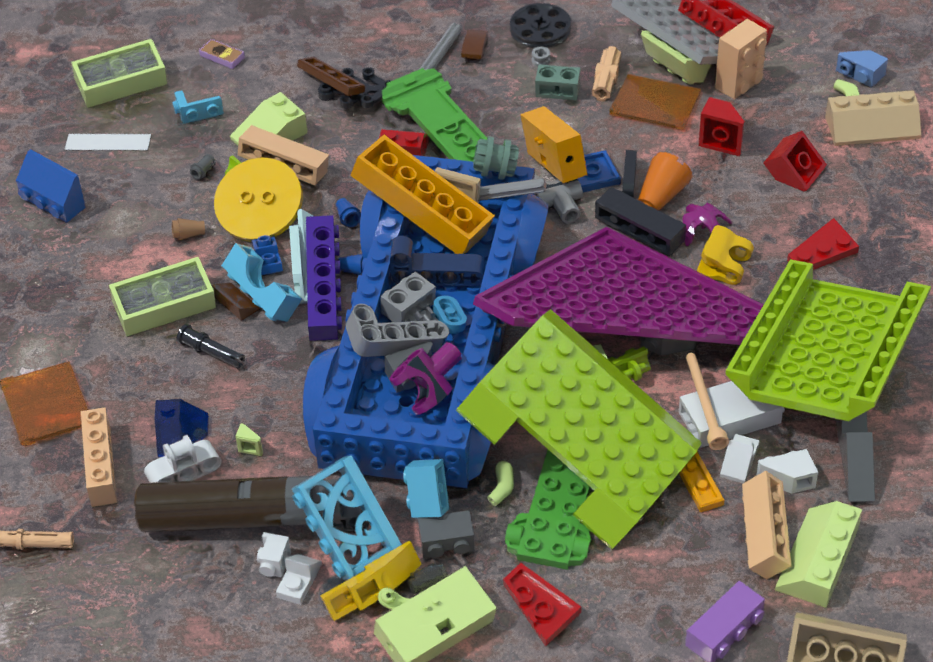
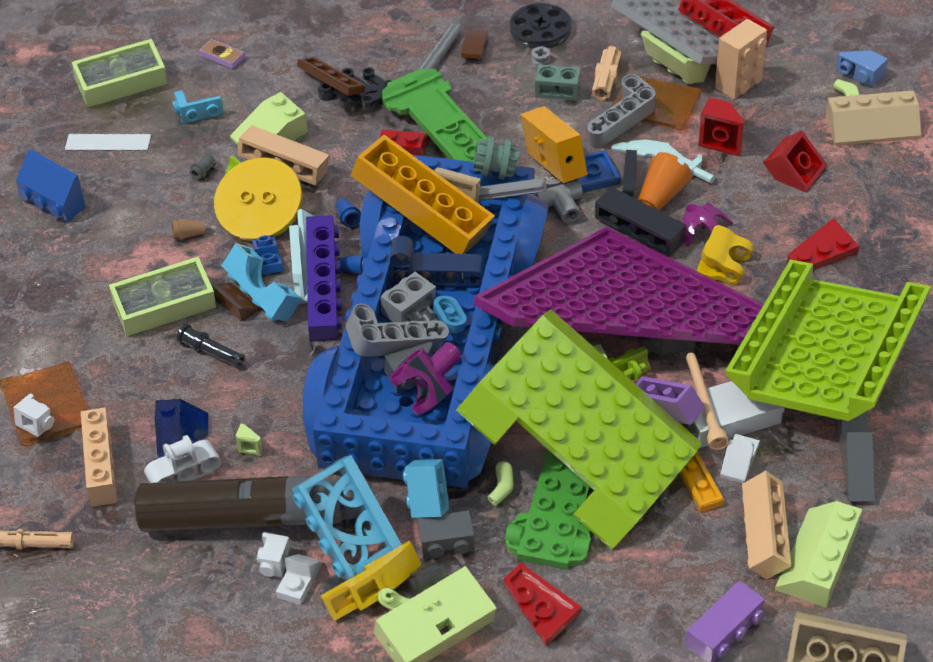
(33, 416): none -> white brick
(637, 104): none -> light grey beam
(650, 148): none -> light aqua sword
(675, 398): none -> medium lavender brick
(793, 469): white slope -> none

